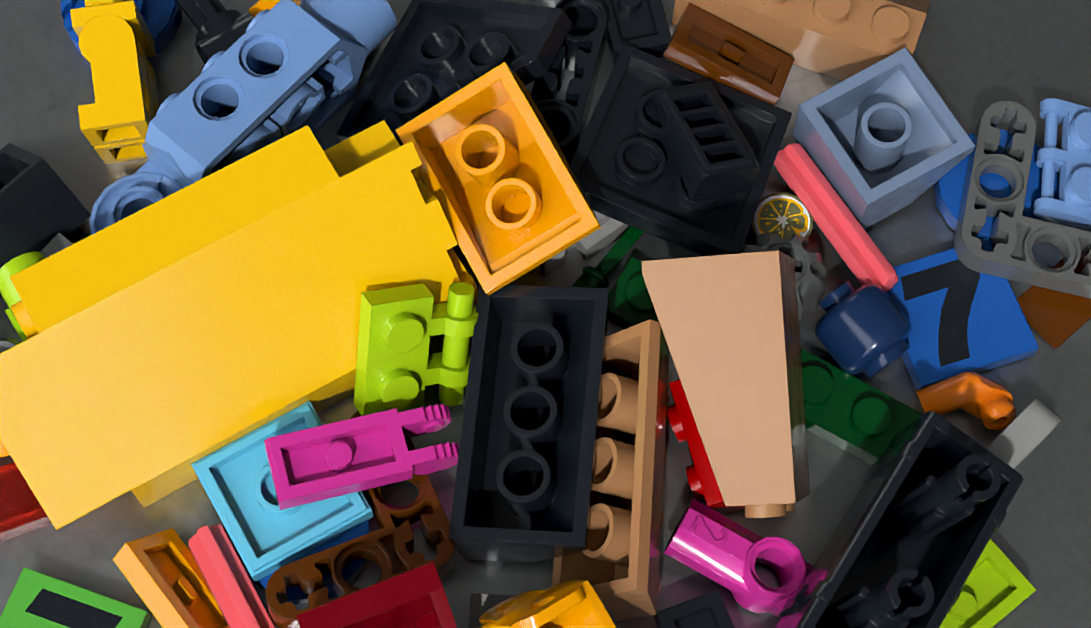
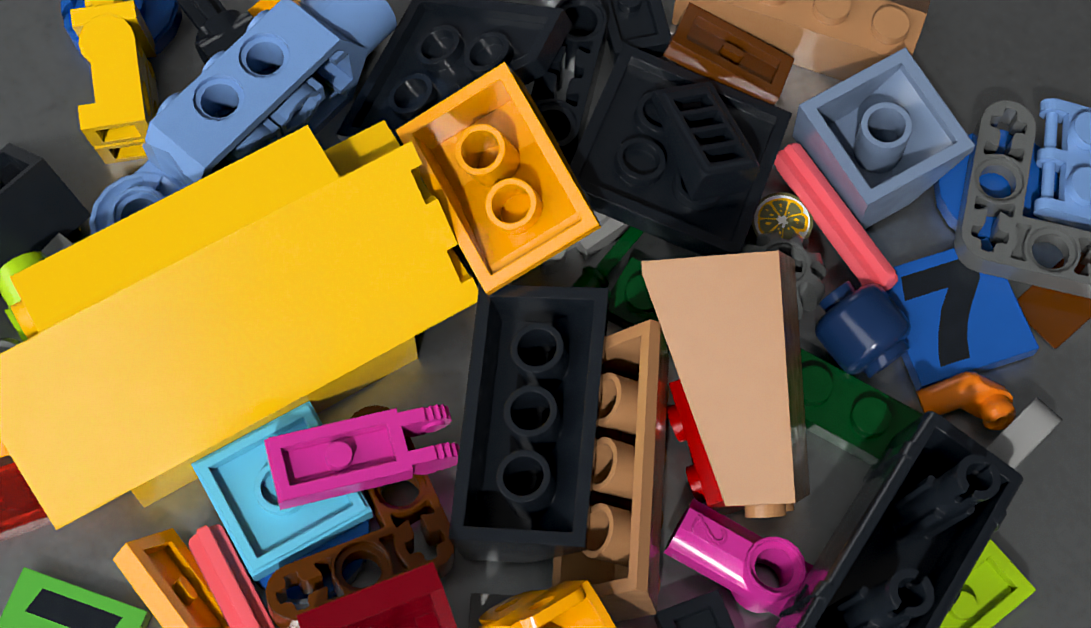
(395, 343): lime plate -> none

